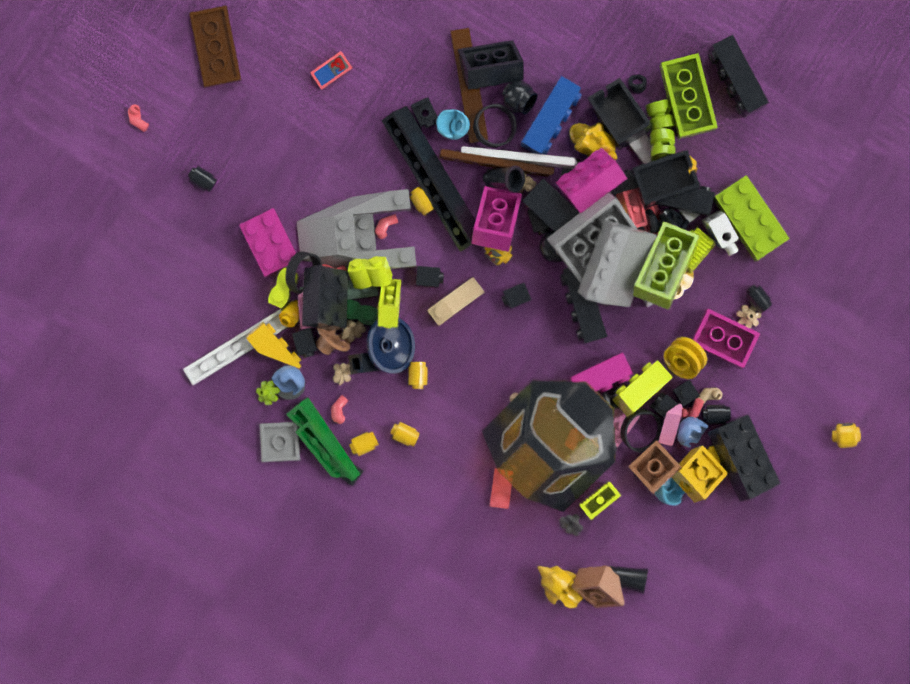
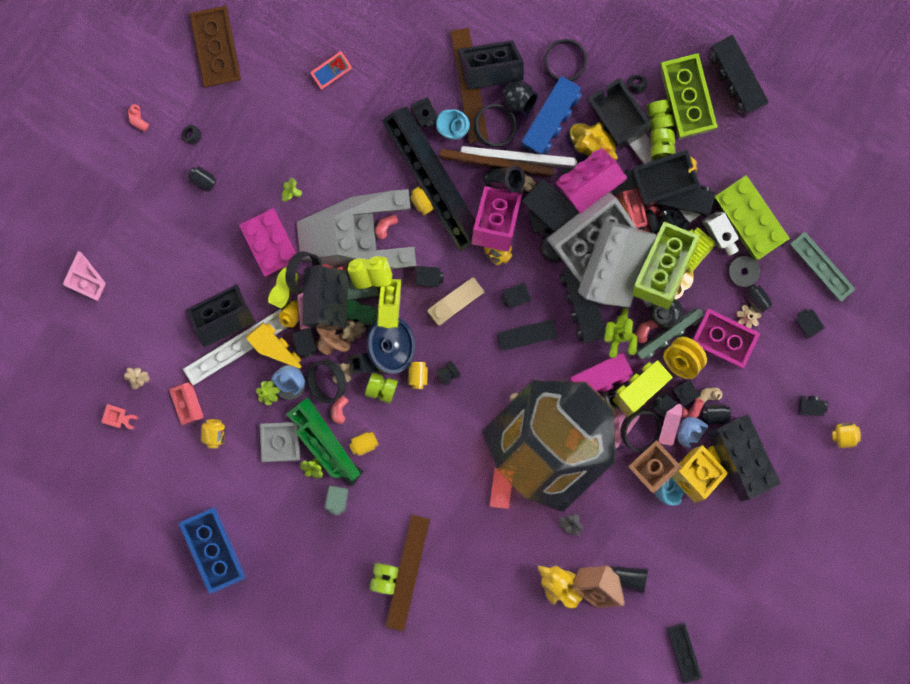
(84, 278): none -> bright pink wing
(116, 416): none -> coral plate
(136, 378): none -> tan plant
(186, 403): none -> coral slope
(195, 137): none -> black piece
(212, 550): none -> blue brick
(213, 433): none -> yellow head
(220, 316): none -> black slope
(290, 190): none -> lime plant
(312, 384): none -> black tyre
(312, 468): none -> lime plant
(336, 499): none -> sand green brick
(381, 388): none -> lime wheel
(383, 585): none -> lime wheel
(404, 434): yellow brick -> none
(407, 572): none -> reddish brown tile
(448, 373): none -> black wheel
(527, 335): none -> black tile
(571, 42): none -> black tyre
(599, 500): neon yellow brick -> none
(621, 332): none -> lime plant
(644, 329): none -> coral arm
(663, 338): none -> sand green plate
(667, 318): none -> black piece
(684, 652): none -> black tile
(748, 263): none -> dark grey piece
(808, 323): none -> black brick
(812, 406): none -> black brick
(822, 266): none -> sand green plate

